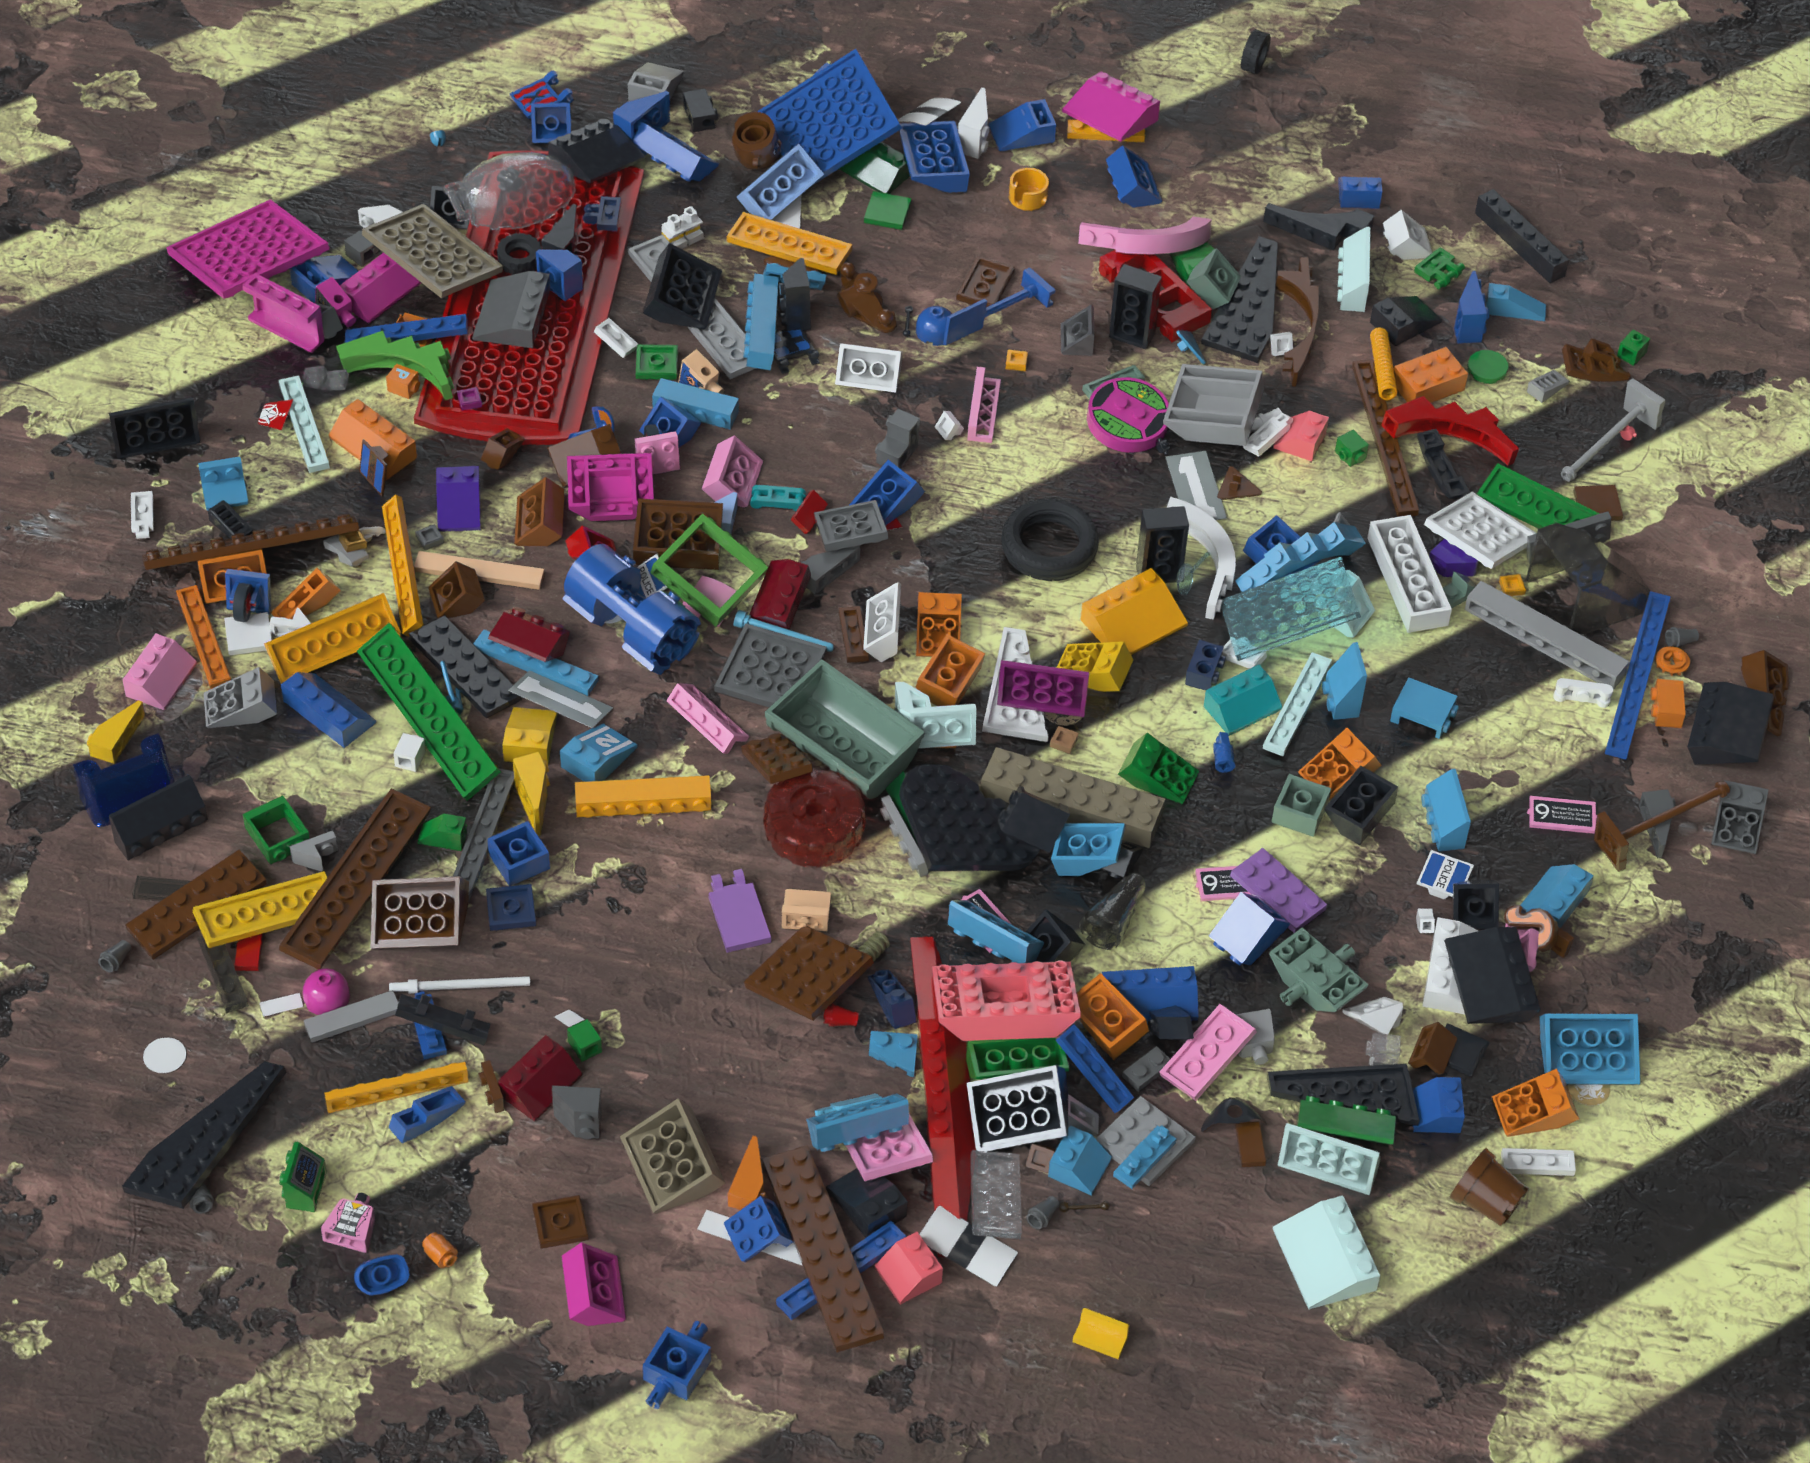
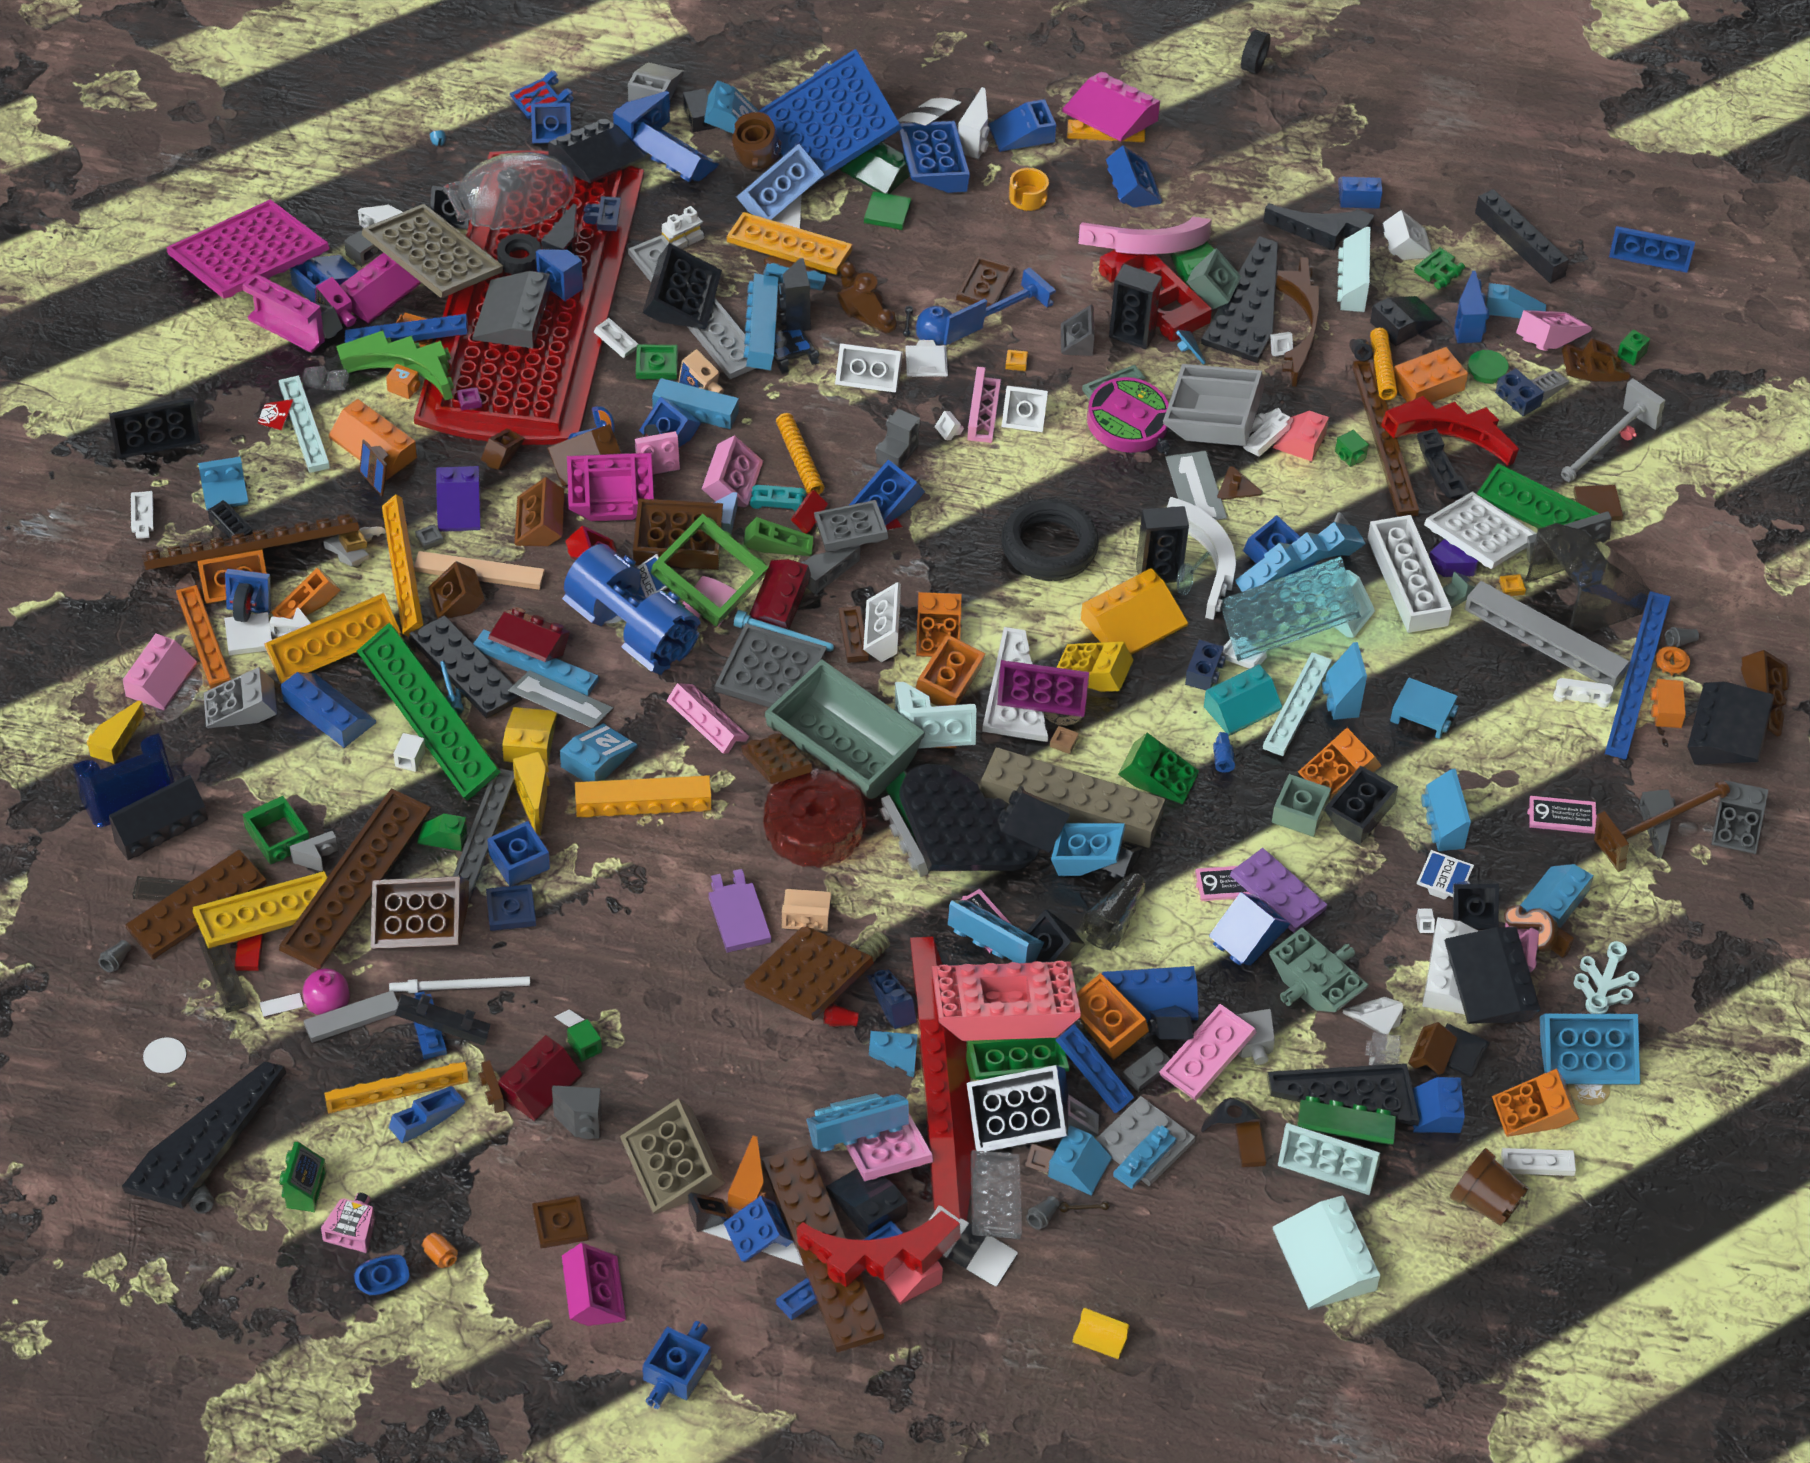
(706, 1211): none -> black slope
(725, 106): none -> dark azure slope
(776, 539): none -> bright green slope
(799, 453): none -> light orange piece
(881, 1257): none -> red arch
(926, 360): none -> white piece
(1024, 408): none -> white slope
(1356, 345): none -> black hinge
(1519, 392): none -> dark blue brick
(1550, 328): none -> bright pink slope
(1606, 982): none -> light aqua plant
(1651, 249): none -> blue slope

